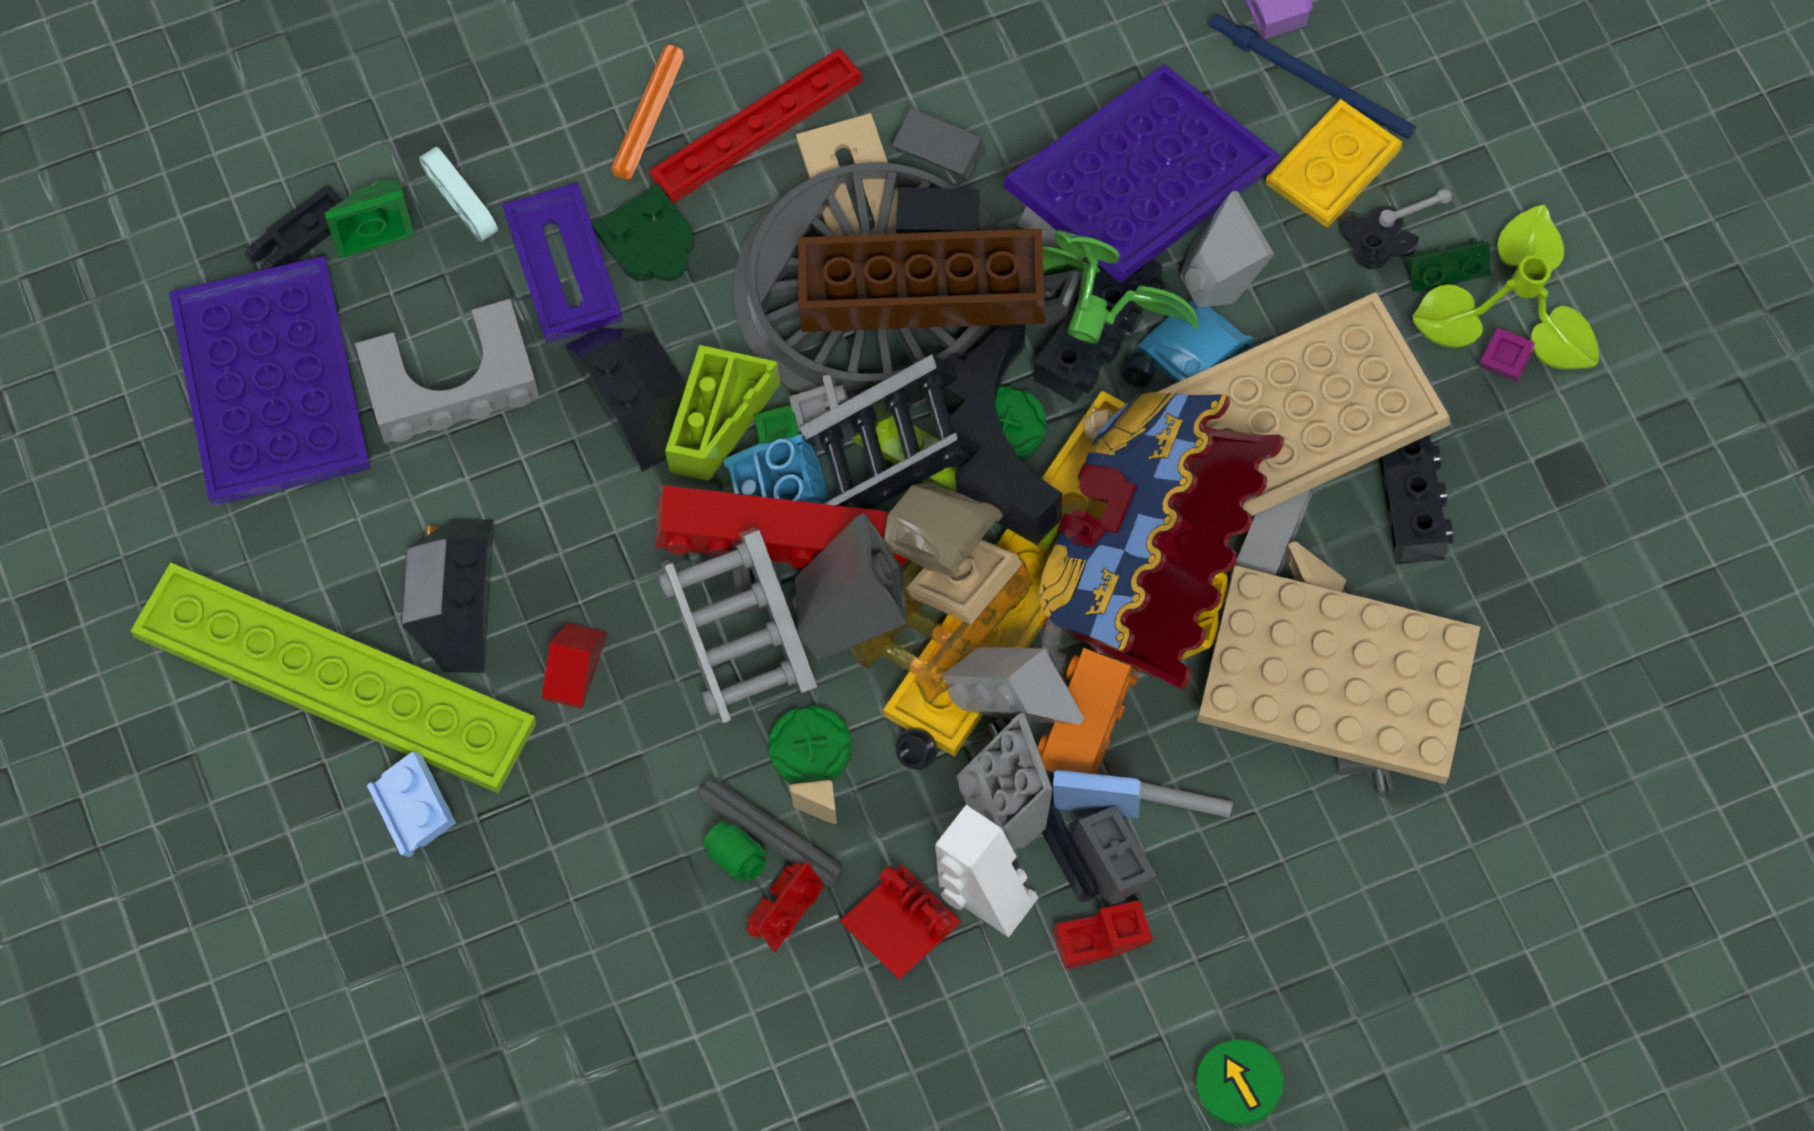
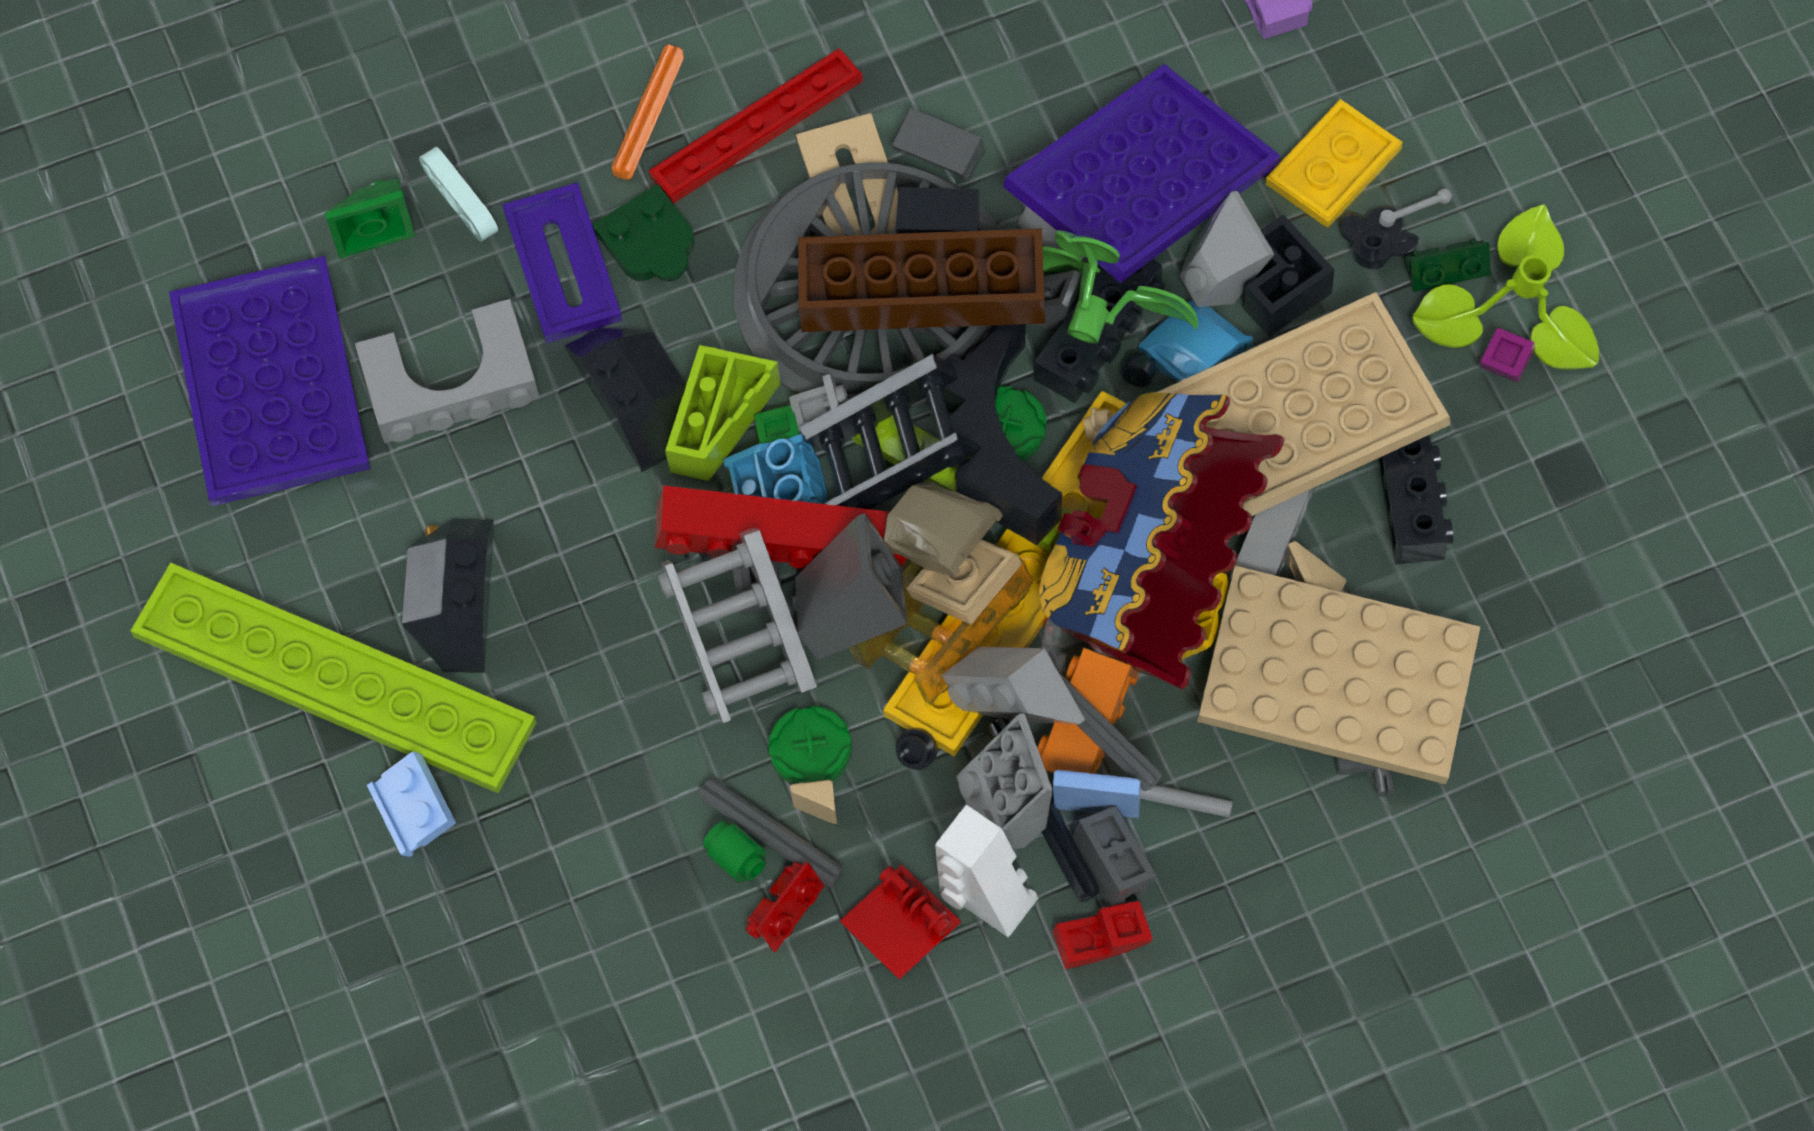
(295, 232): black hinge -> none
(572, 664): red slope -> none
(1114, 743): none -> dark grey axle
(1239, 1083): green tile -> none
(1249, 39): dark blue bar -> none
(1290, 280): none -> black brick

